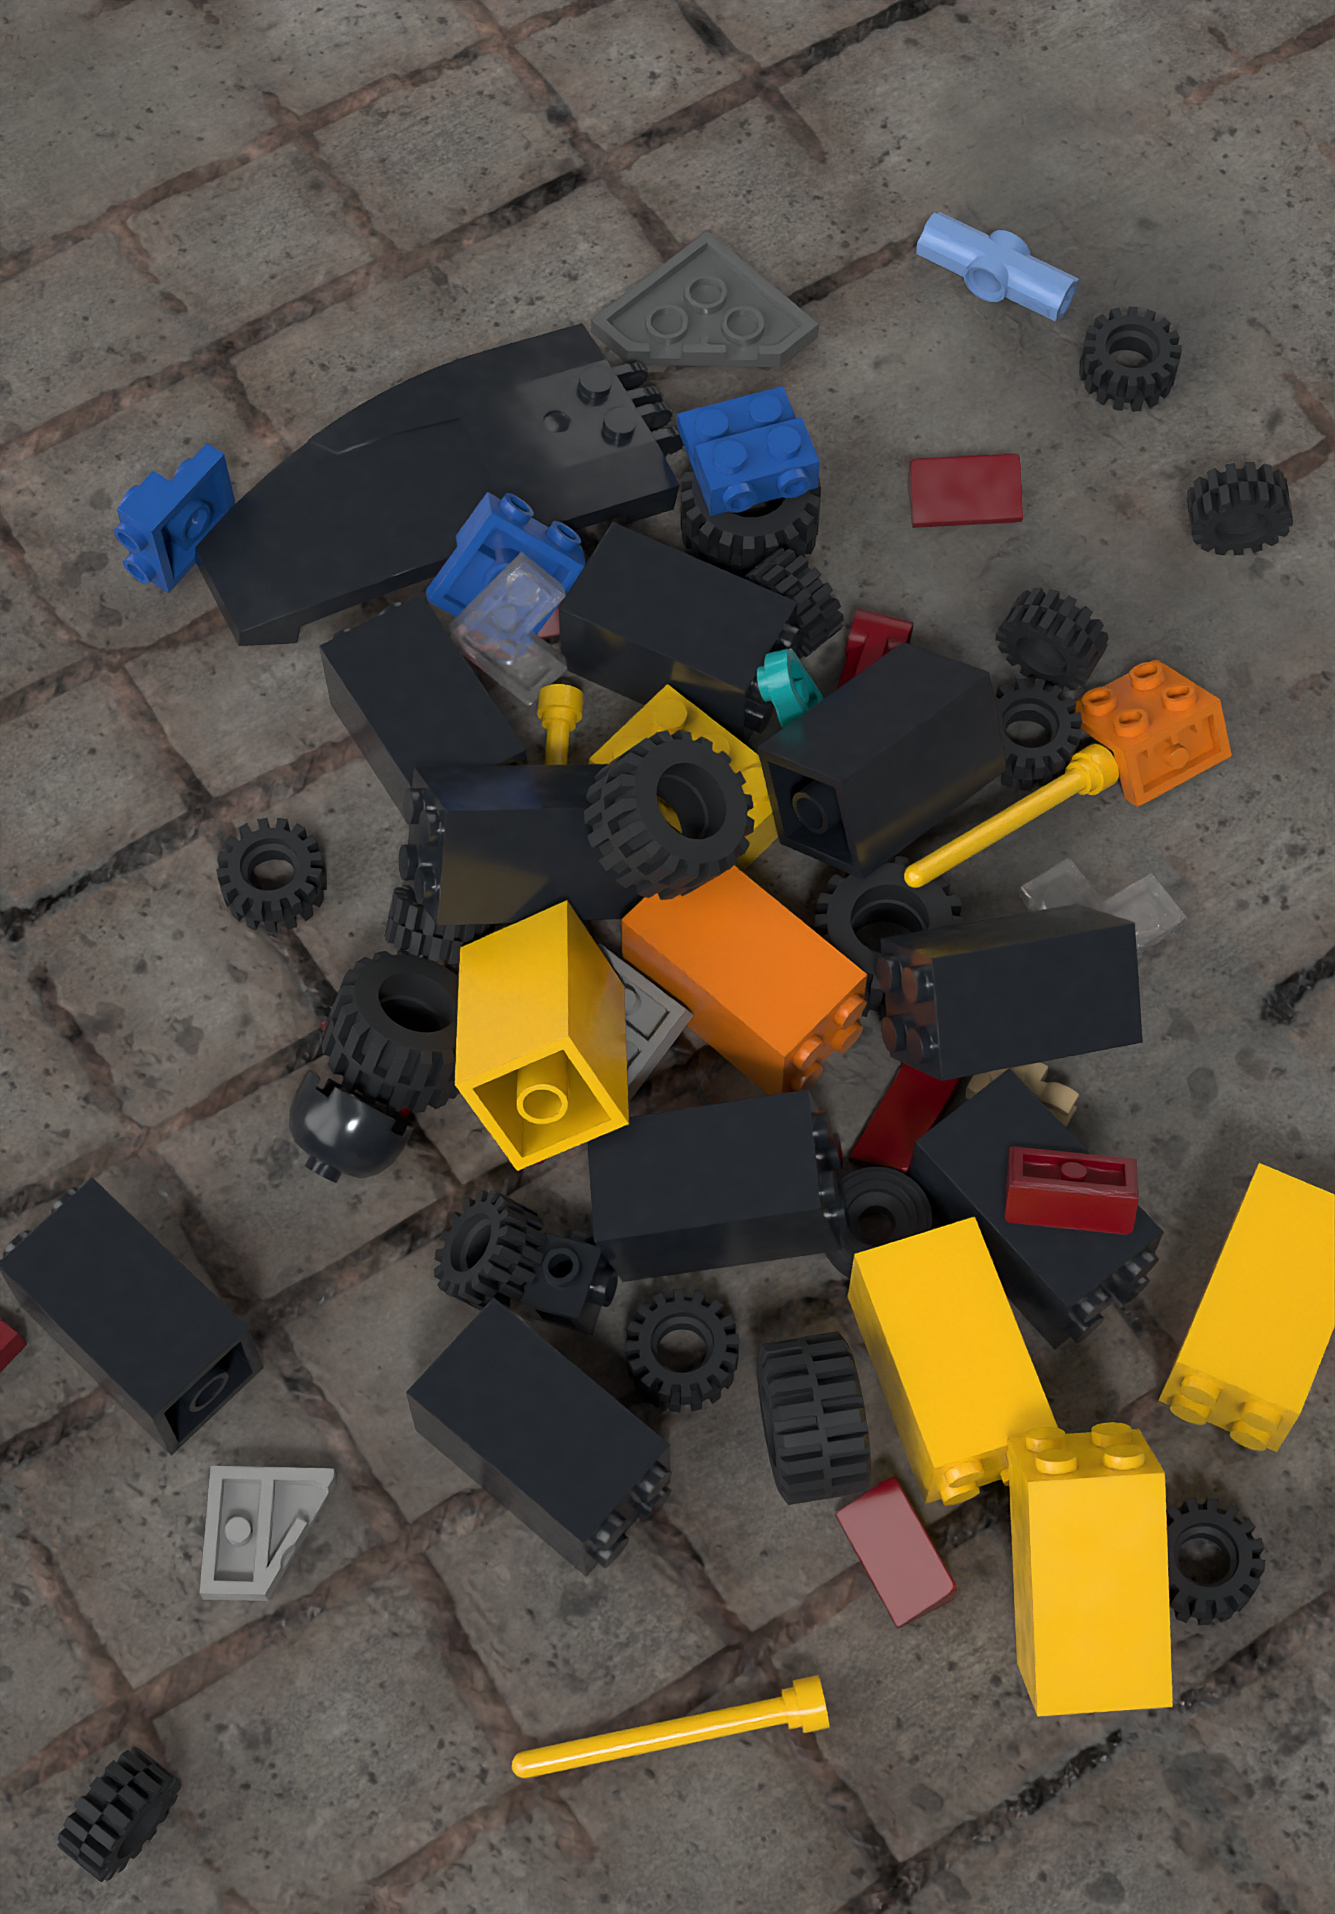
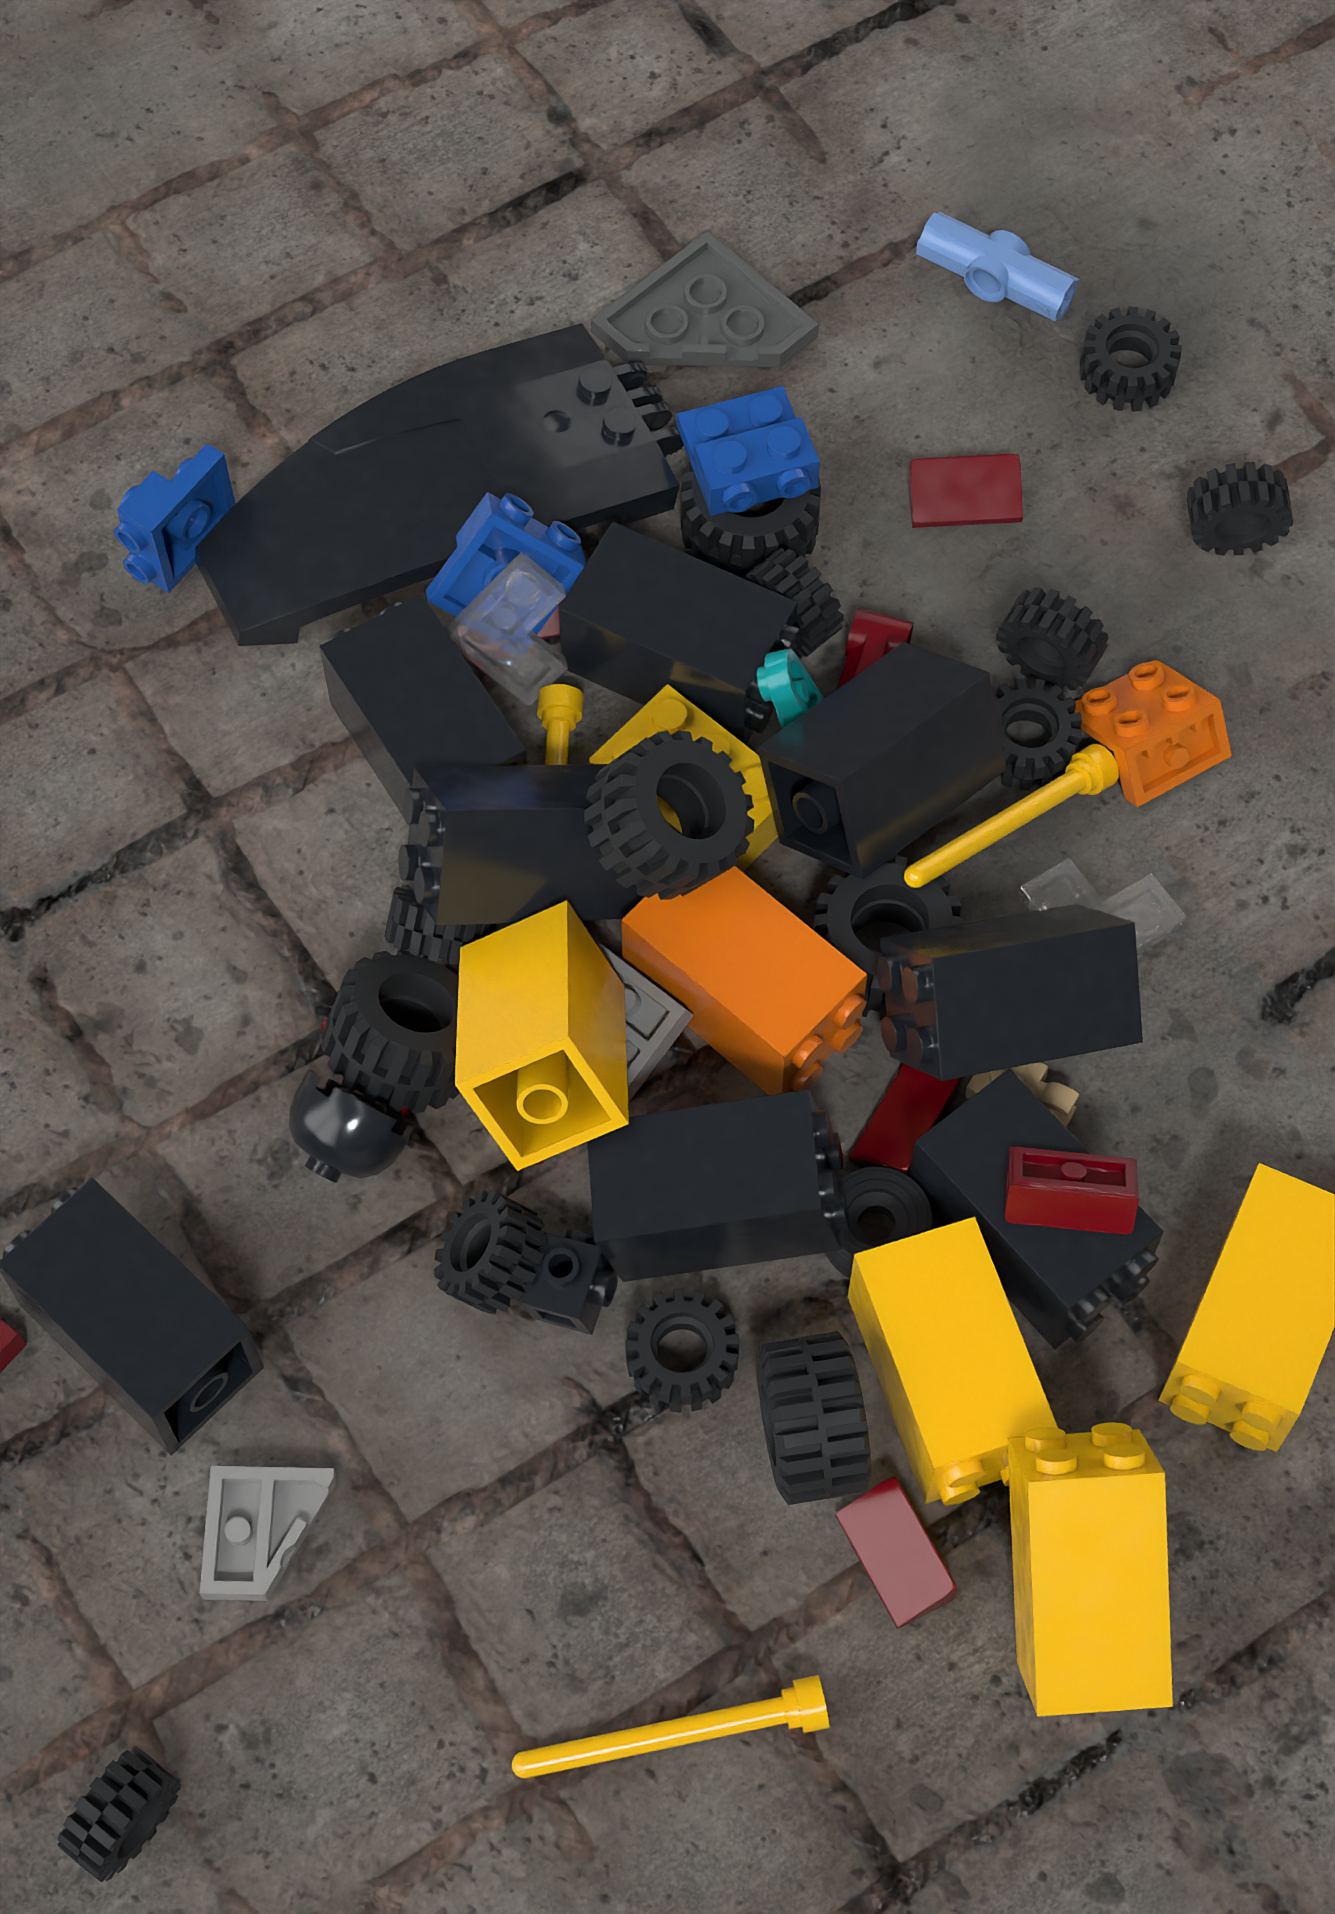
(267, 845): black tyre -> none
(541, 1438): black brick -> none
(1241, 1553): black tyre -> none

